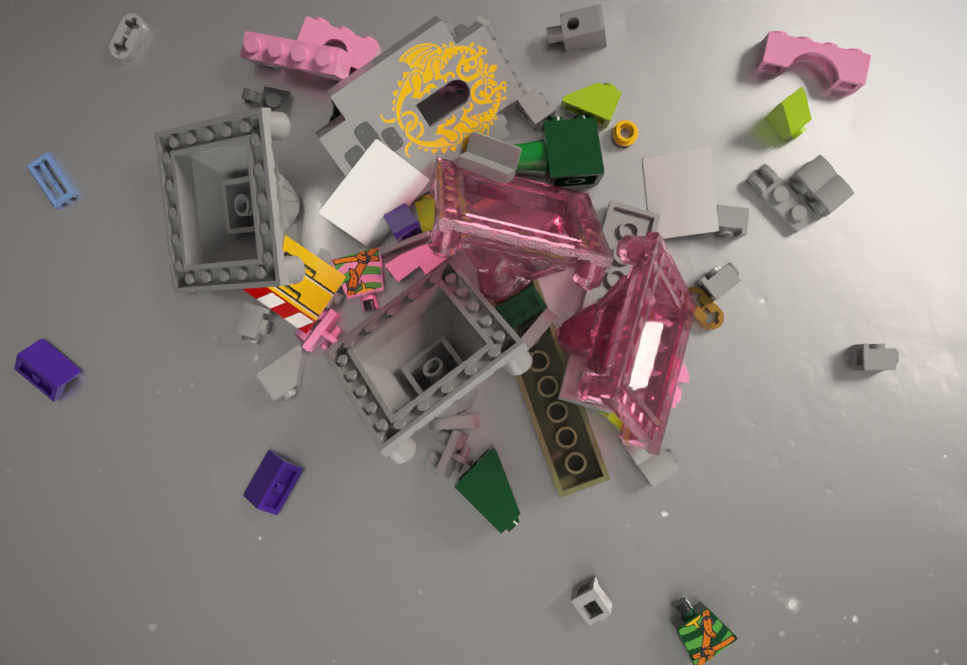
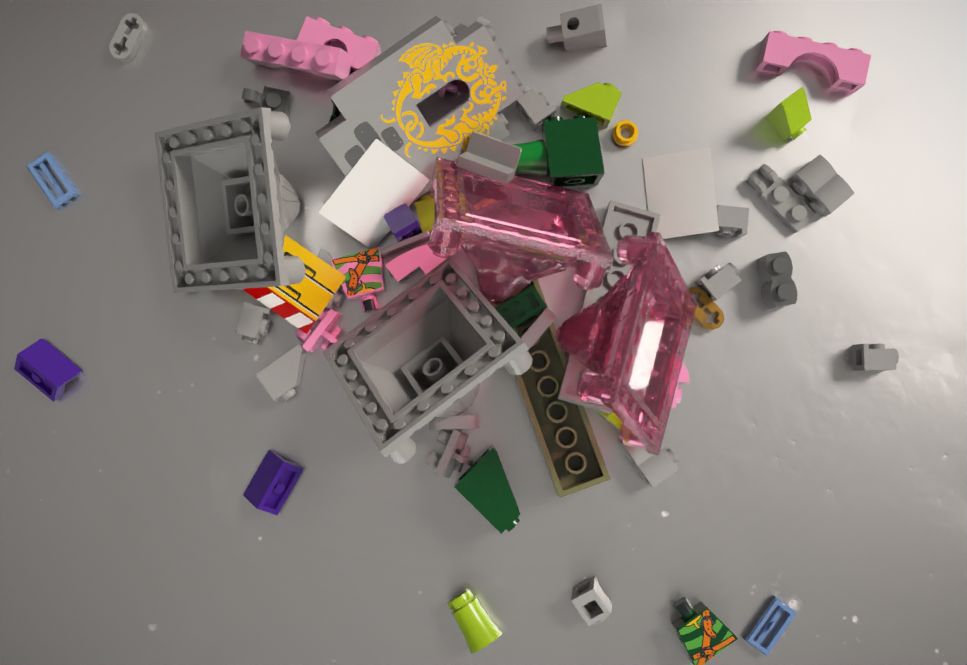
(473, 621): none -> lime plant
(762, 618): none -> medium blue tile
(775, 274): none -> dark grey brick

